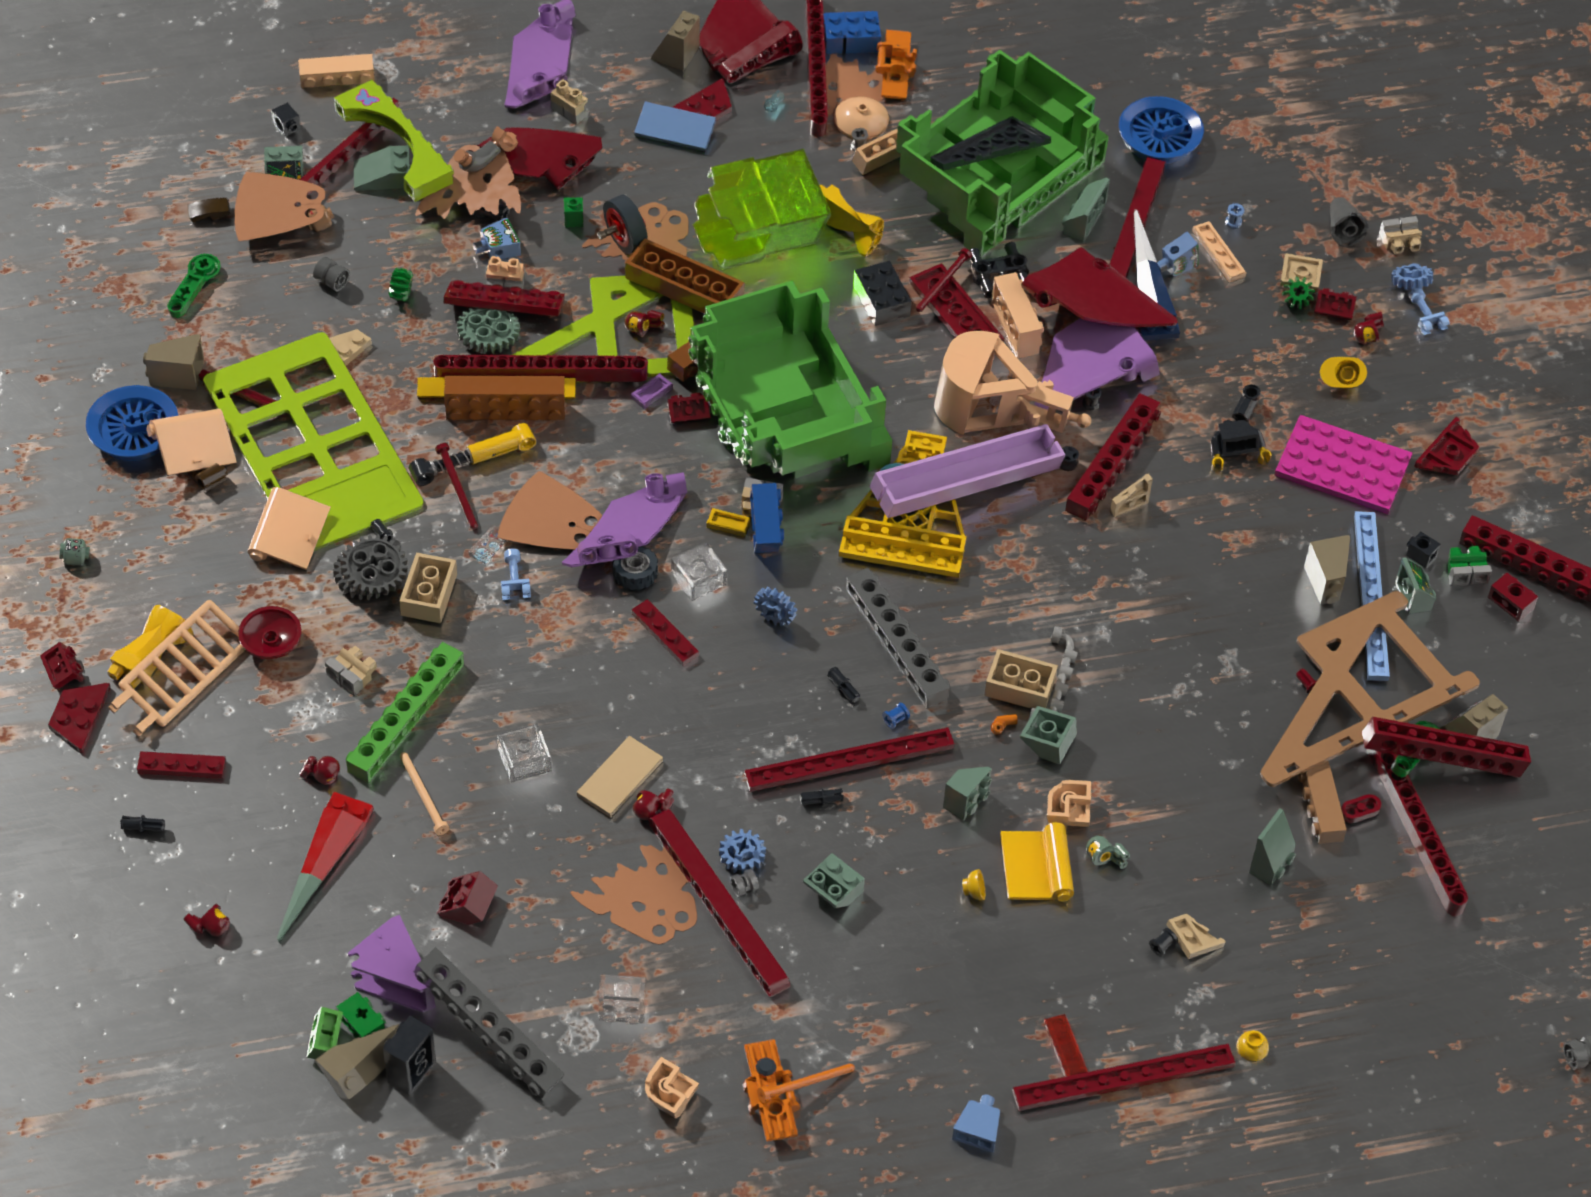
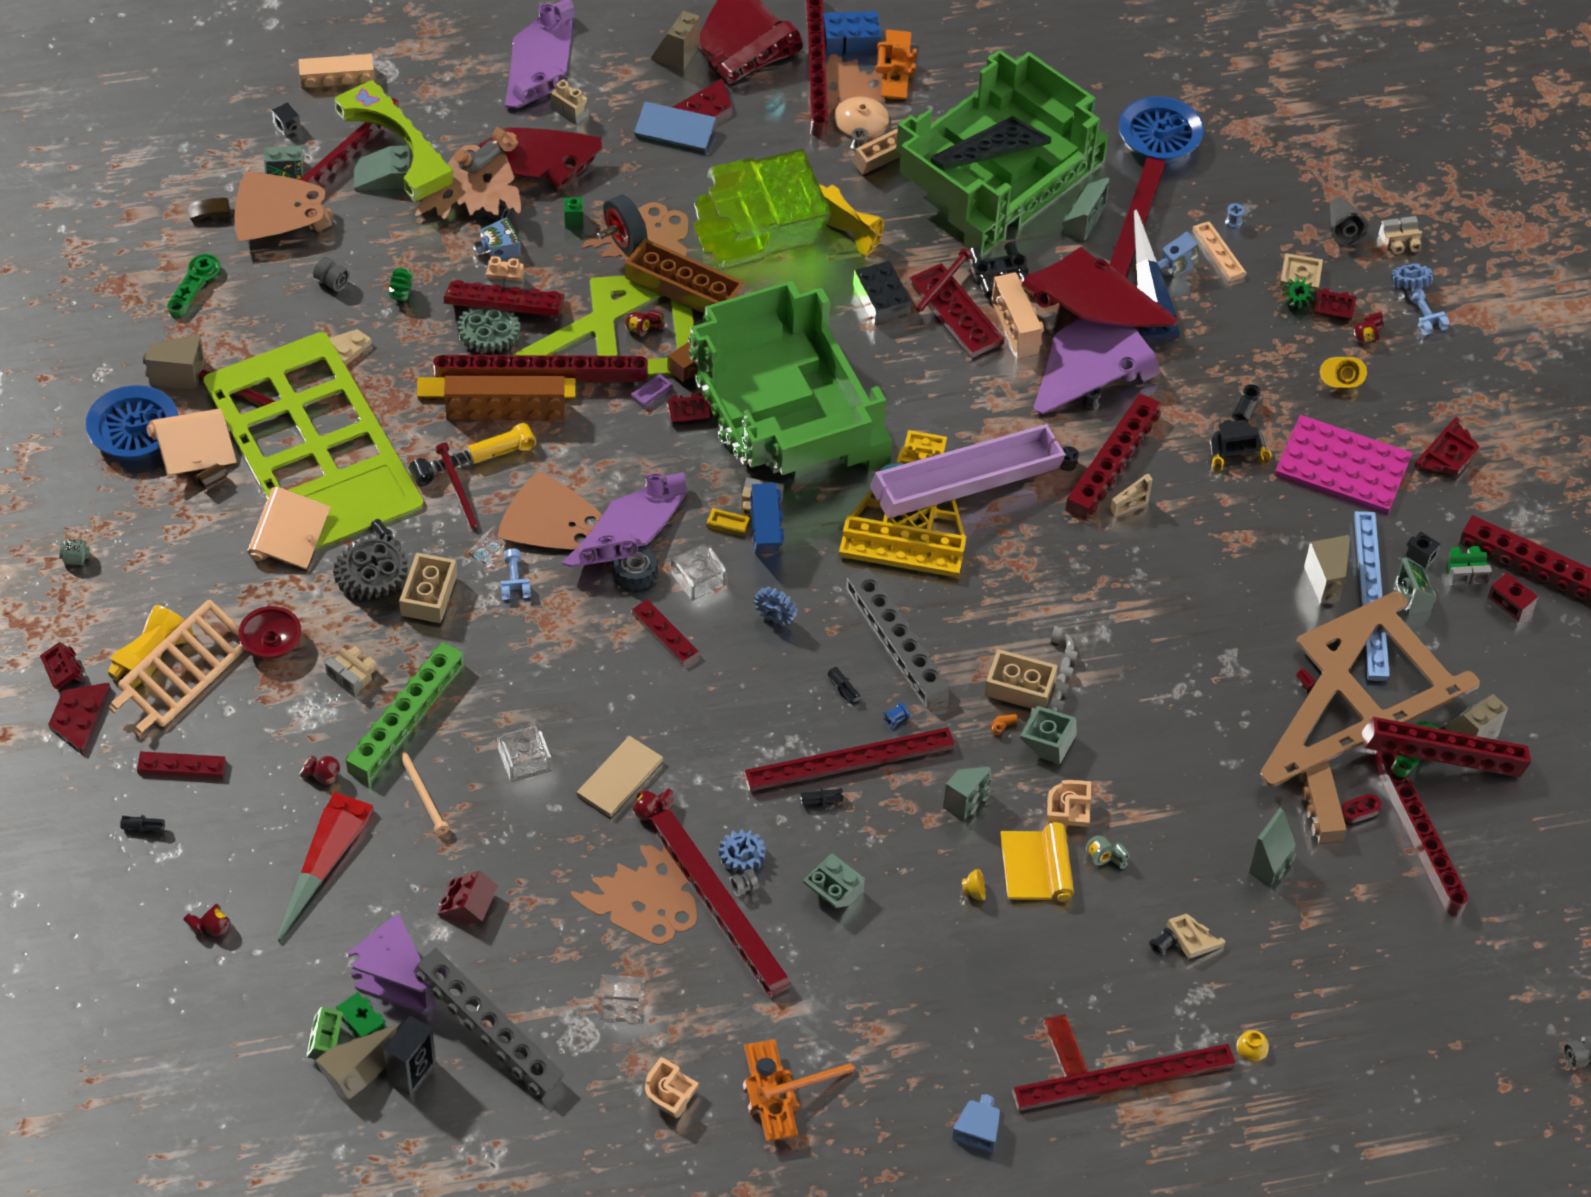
(968, 377): light nougat piece -> none

